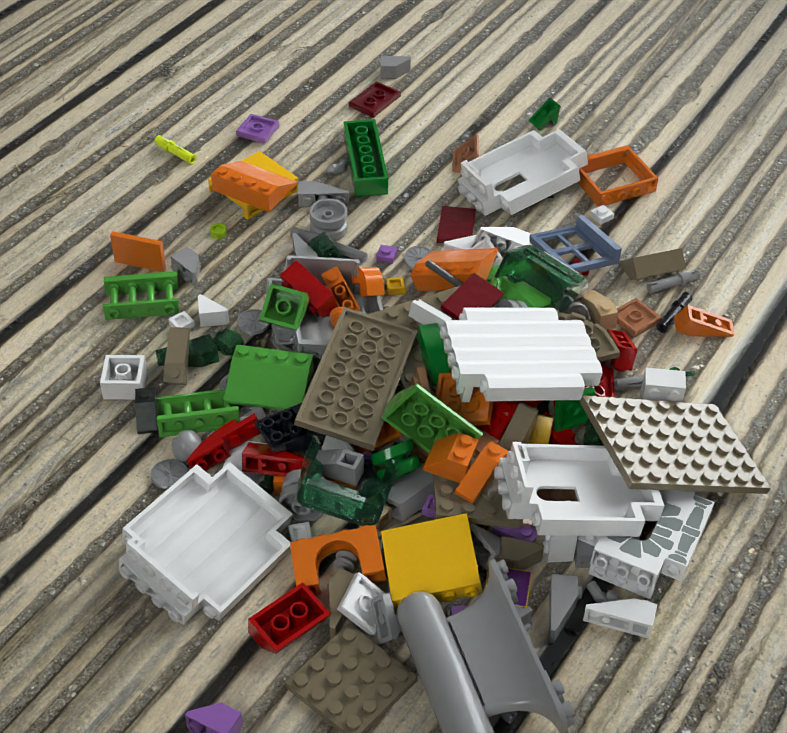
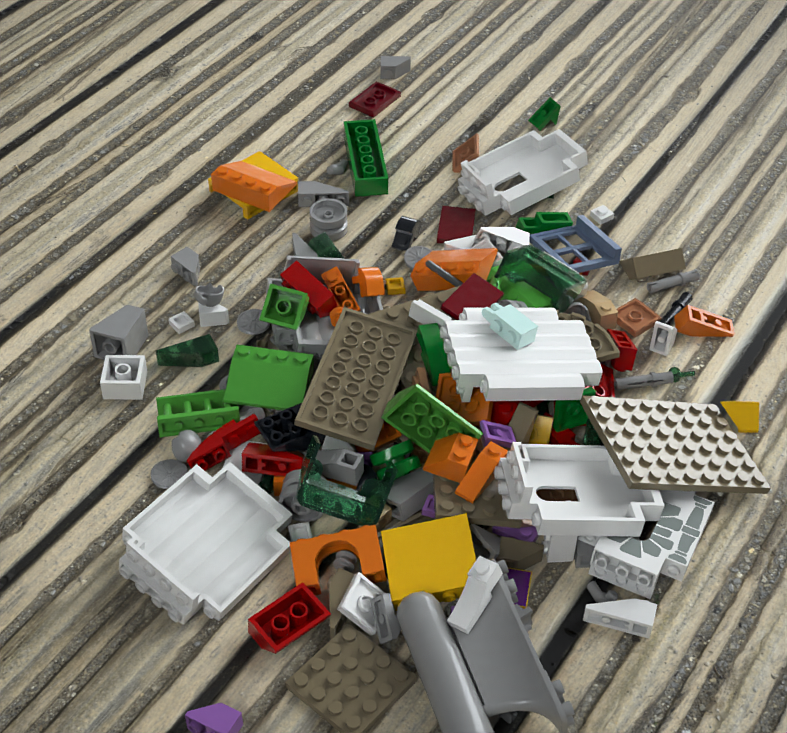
(120, 333): none -> light grey slope
(138, 251): orange tile -> none
(141, 283): bright green fence -> none
(146, 410): pearl dark grey slope -> none
(170, 147): neon yellow pin -> none
(177, 356): dark tan slope -> none
(209, 295): none -> light grey hair
(218, 231): lime tile -> none
(227, 341): clear green hair -> none
(257, 128): medium lavender plate -> none
(343, 249): light grey axle -> none
(386, 254): medium lavender plate -> none
(406, 231): none -> black brick
(475, 595): none -> white slope
(497, 433): none -> medium lavender slope
(510, 324): none -> light aqua hinge
(544, 222): none -> green slope
(562, 602): light grey slope -> none
(611, 158): orange window -> none
(663, 338): none -> white slope
(663, 385): white brick -> none
(744, 415): none -> yellow slope

